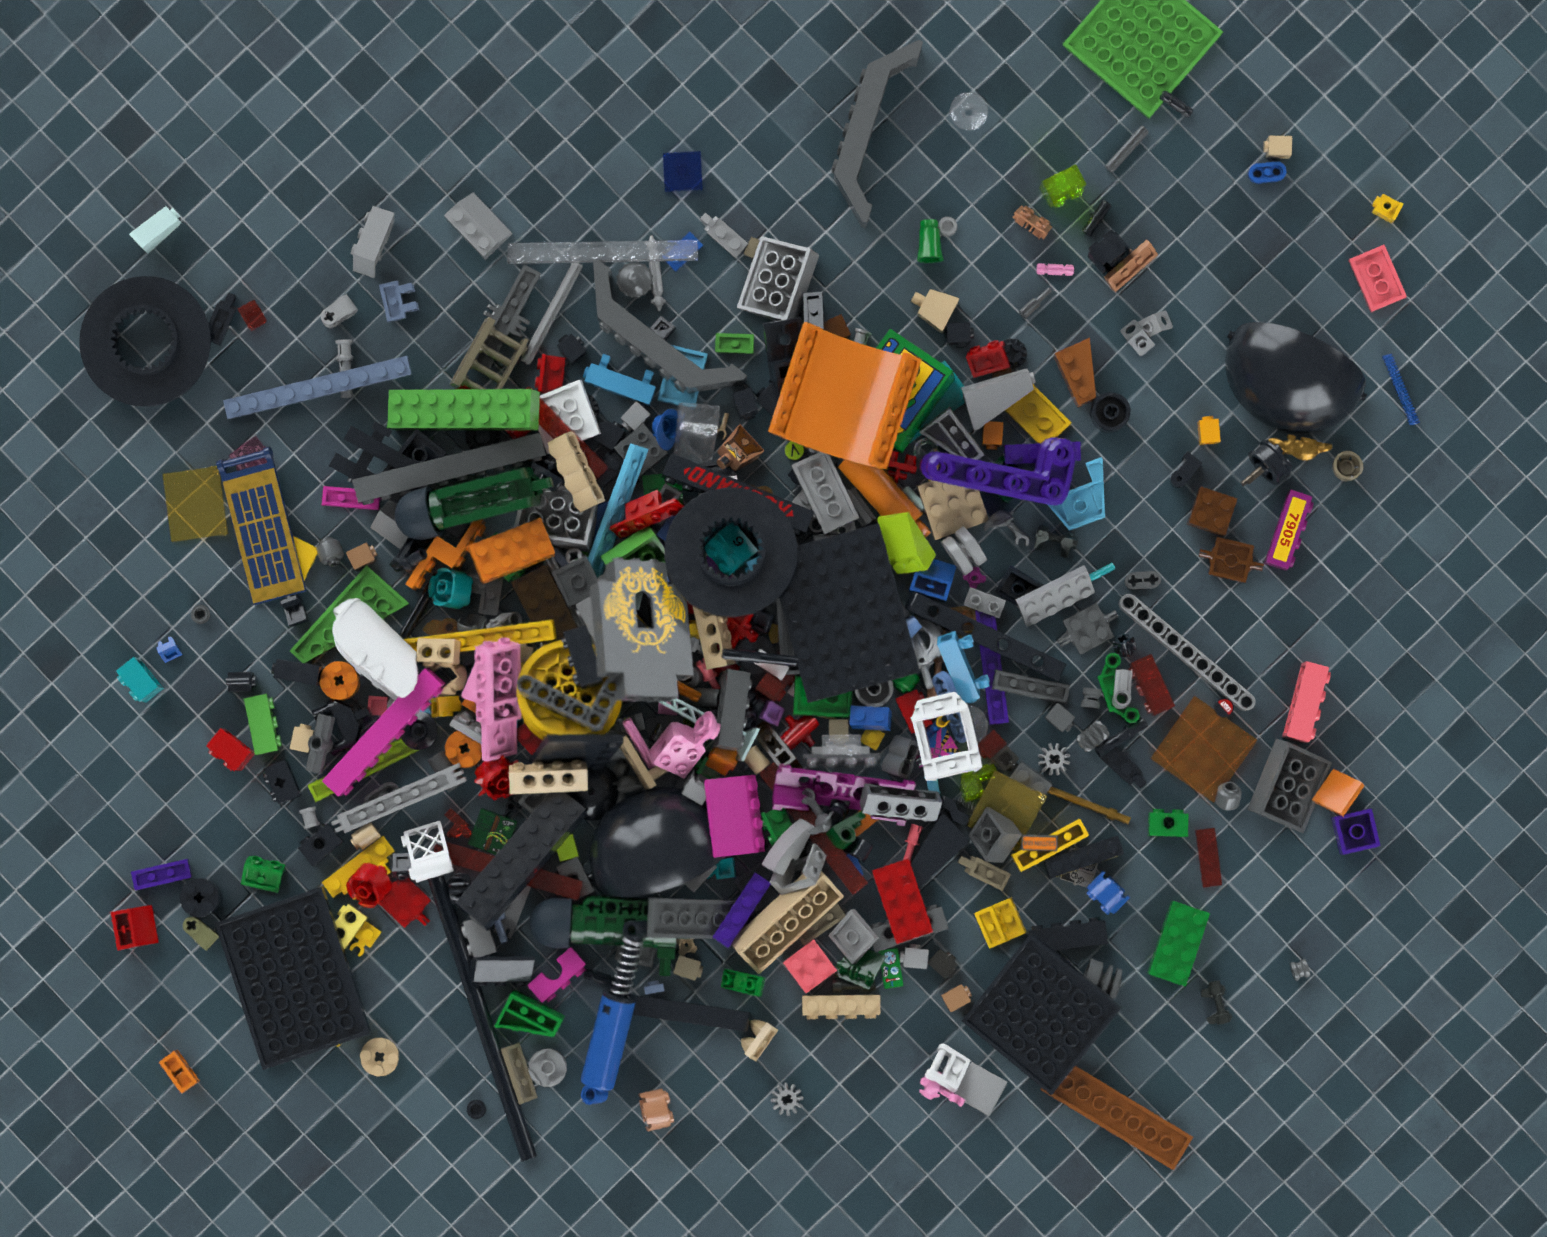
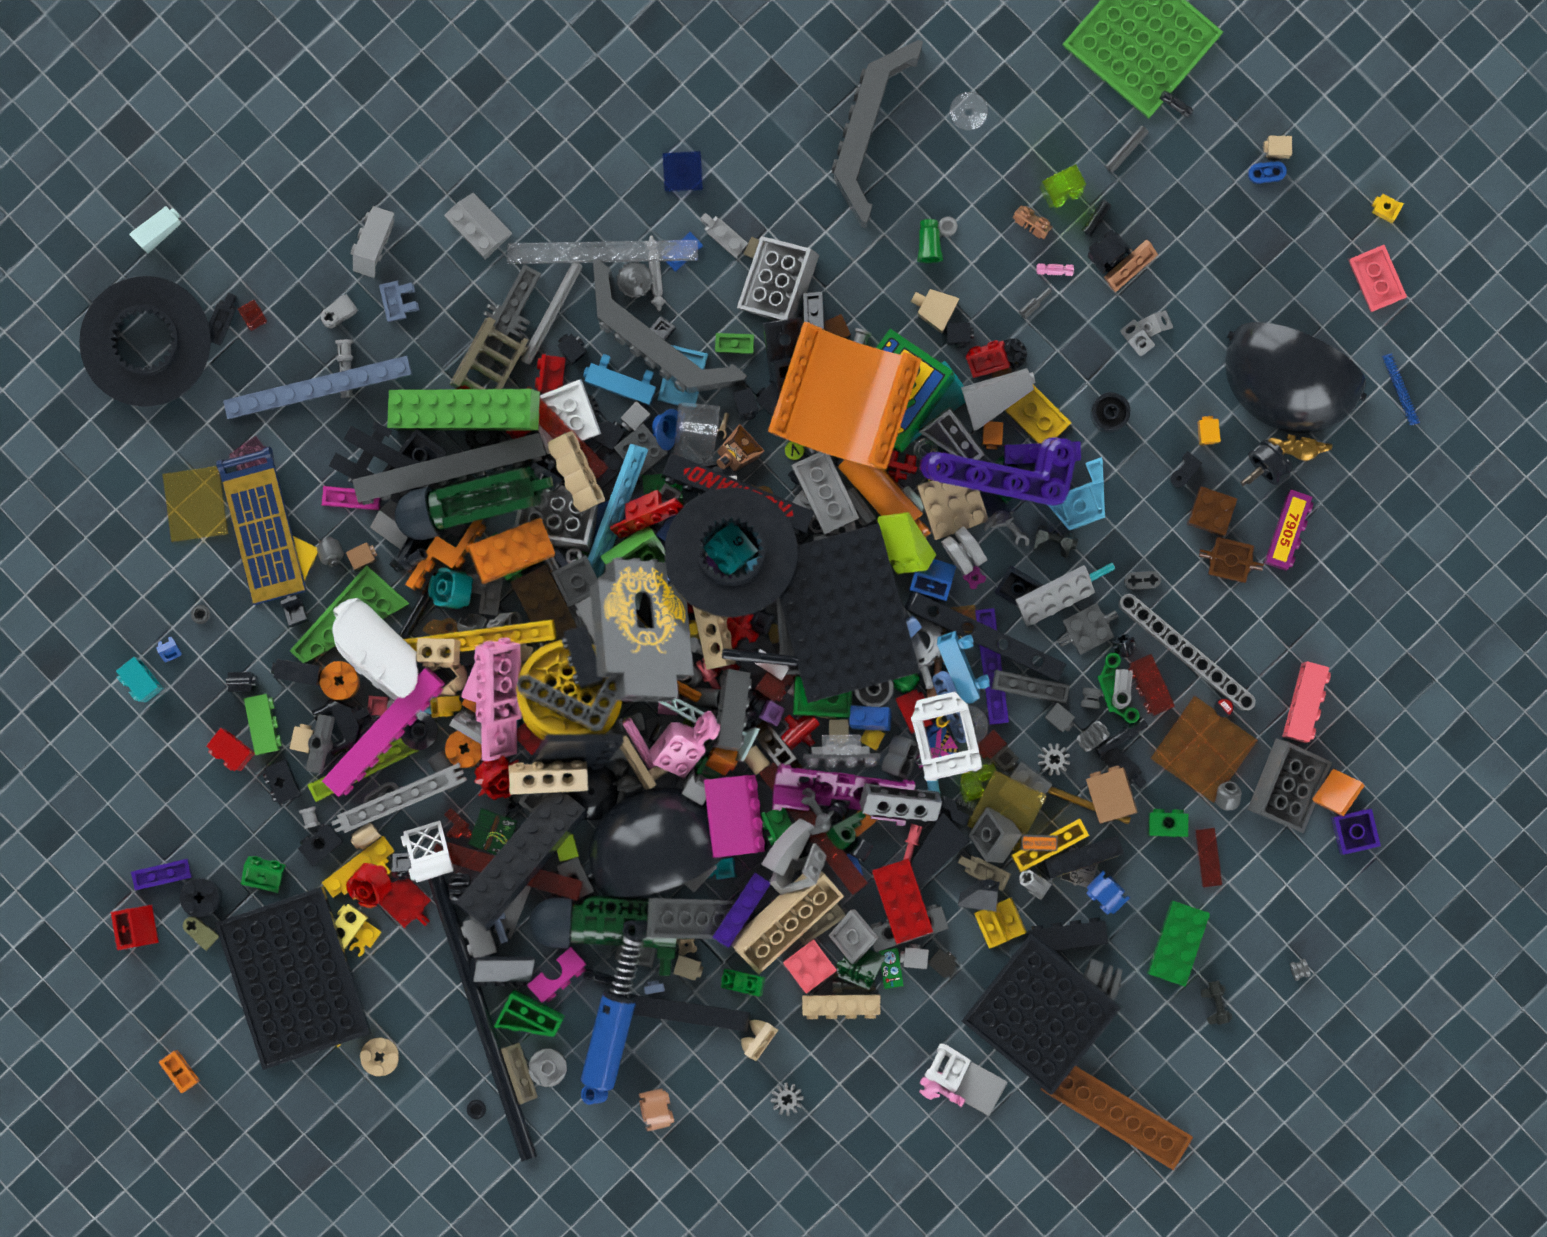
(956, 997): medium nougat brick -> none
(981, 895): none -> black slope
(984, 602): light grey hinge -> none
(1034, 883): none -> light grey piece
(1077, 371): dark orange wedge -> none
(1111, 794): none -> medium nougat brick
(1345, 468): dark tan helmet -> none

